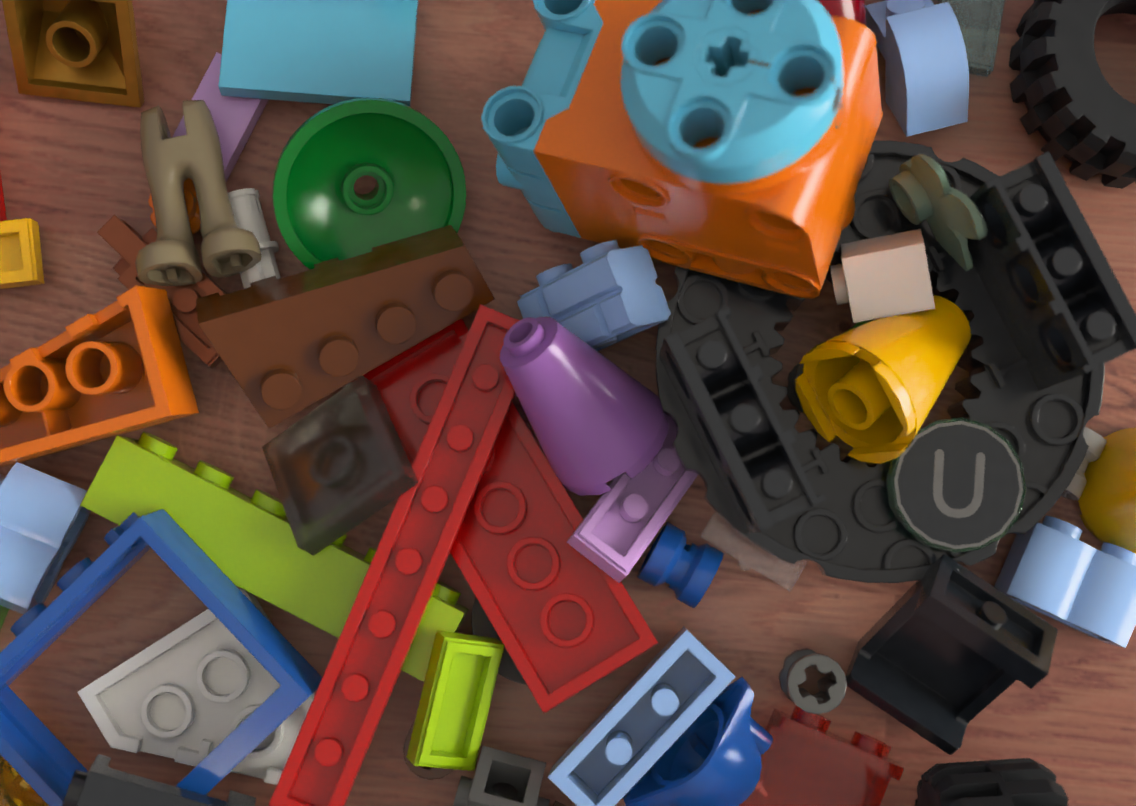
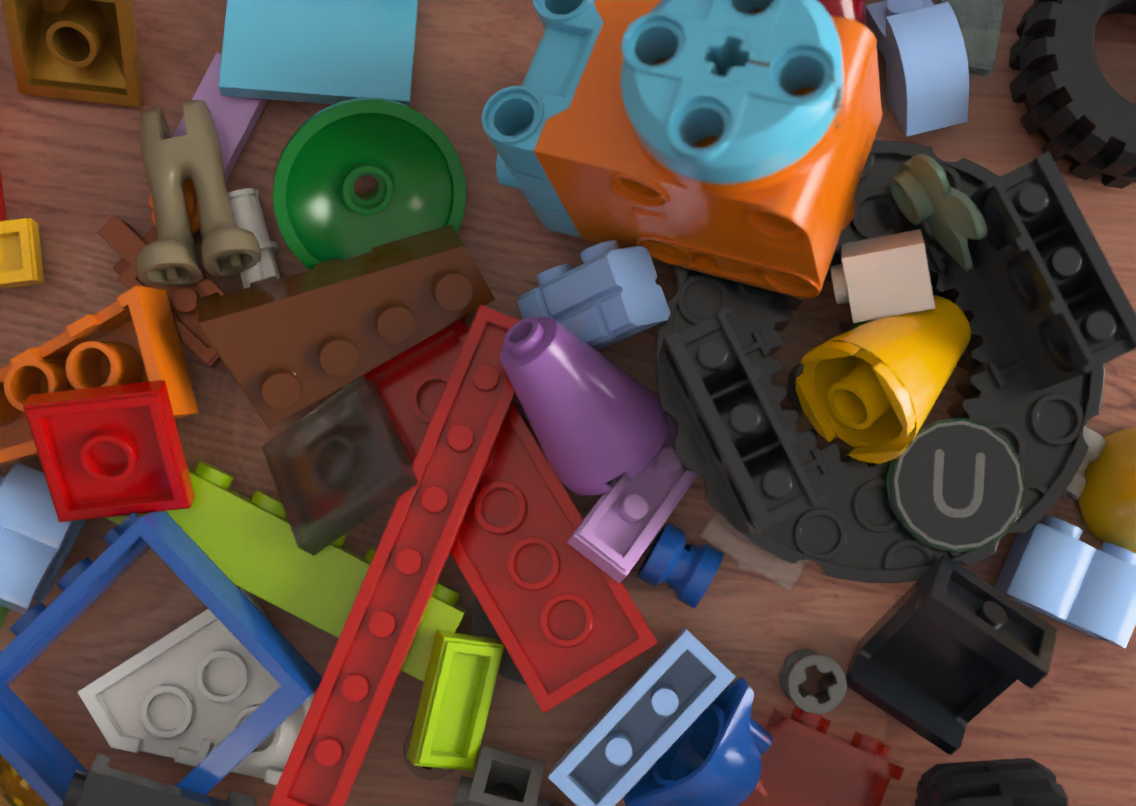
(110, 450): none -> red tile

